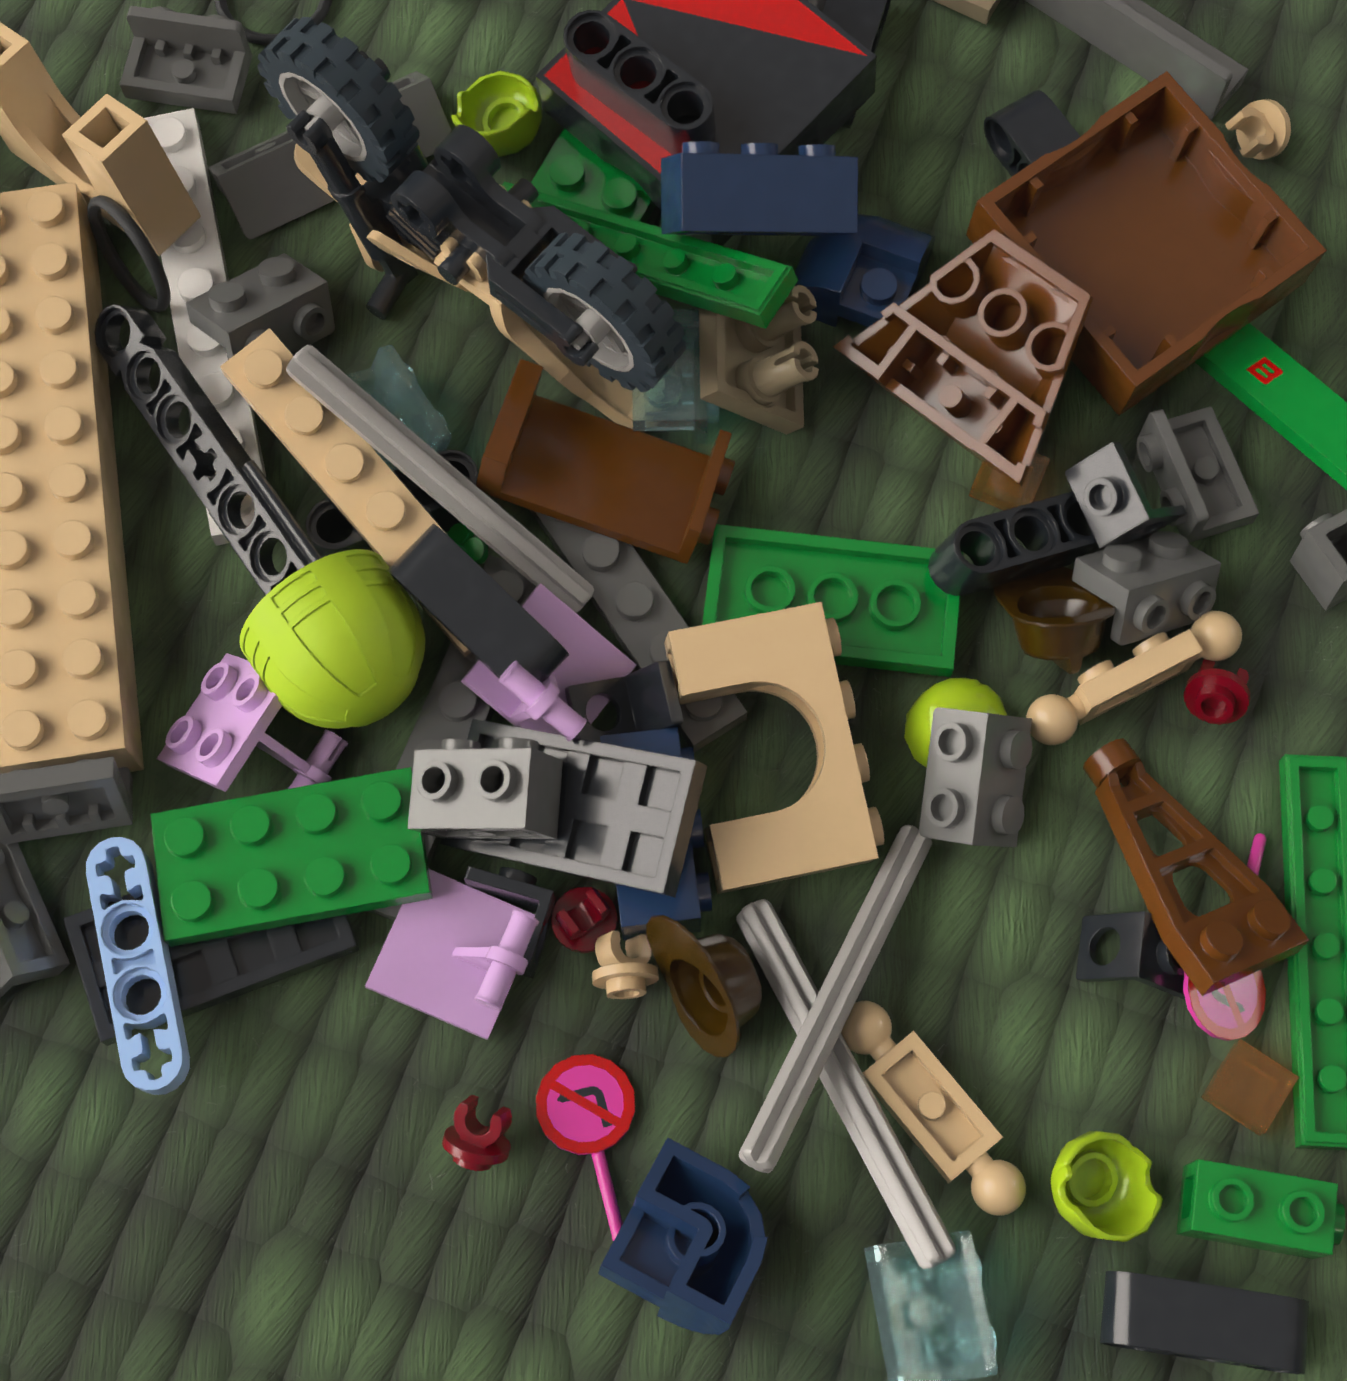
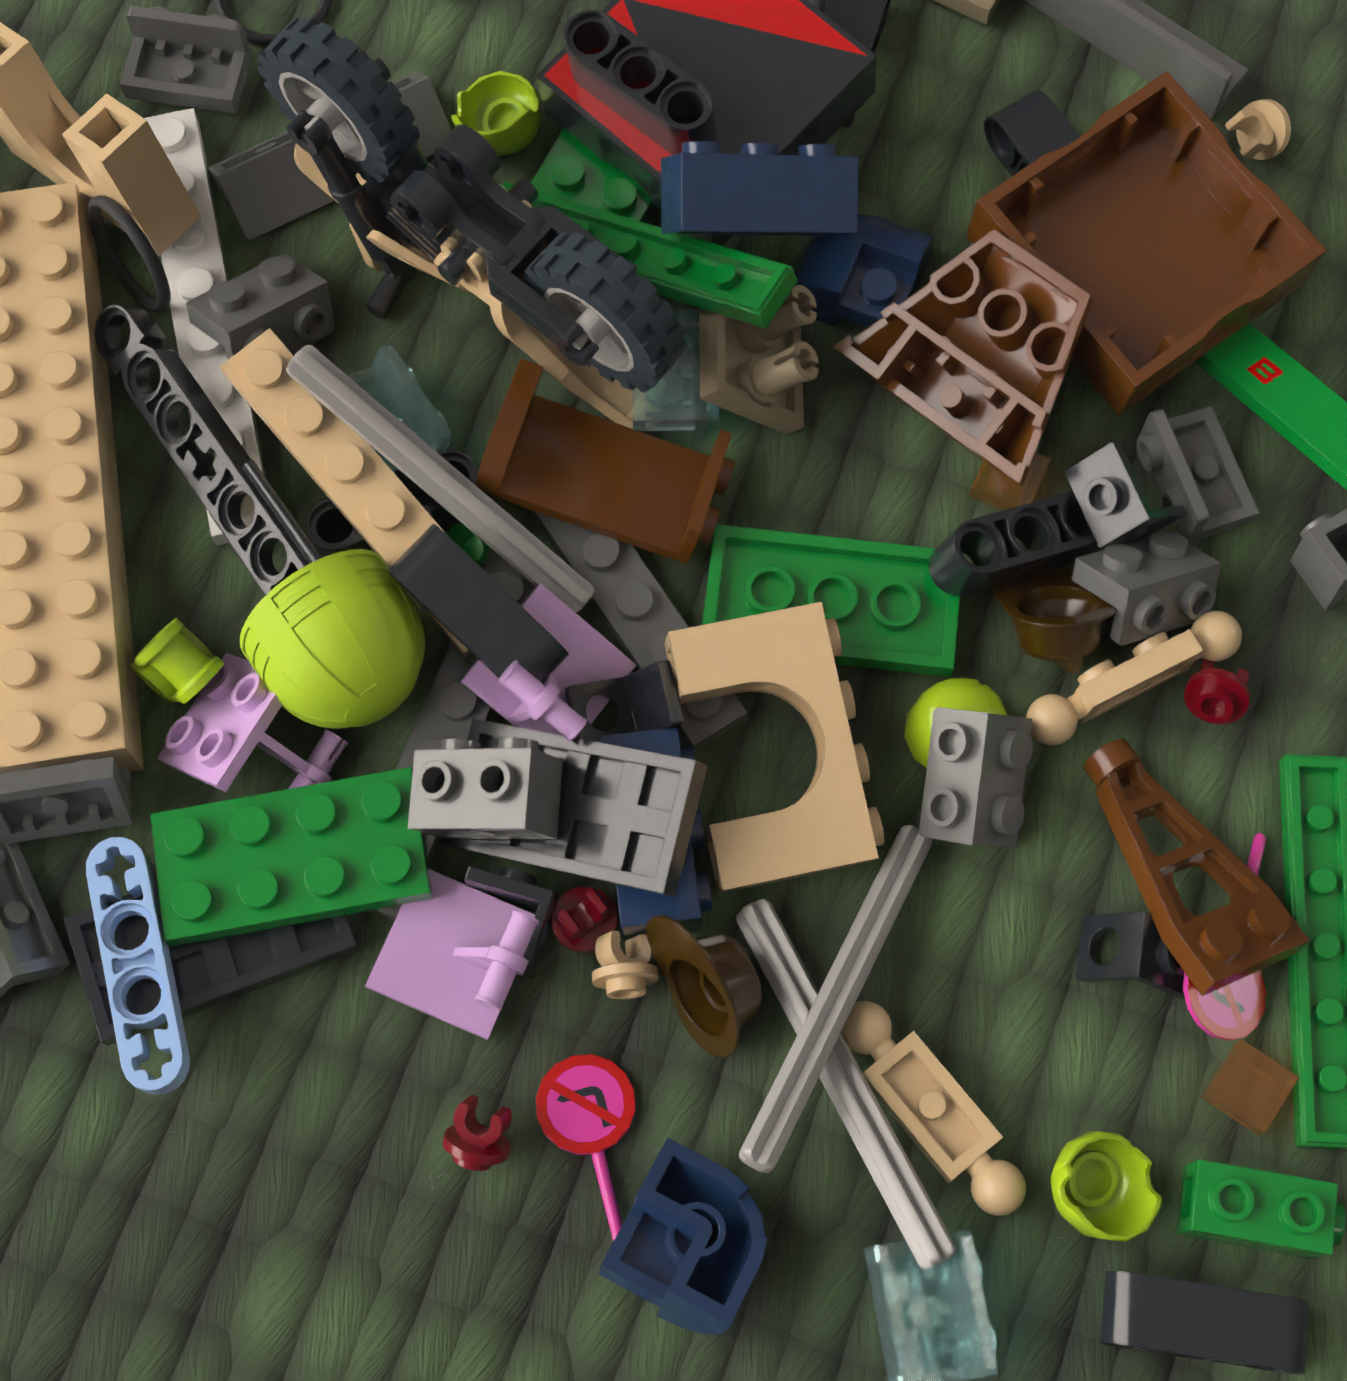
(176, 663): none -> lime piece

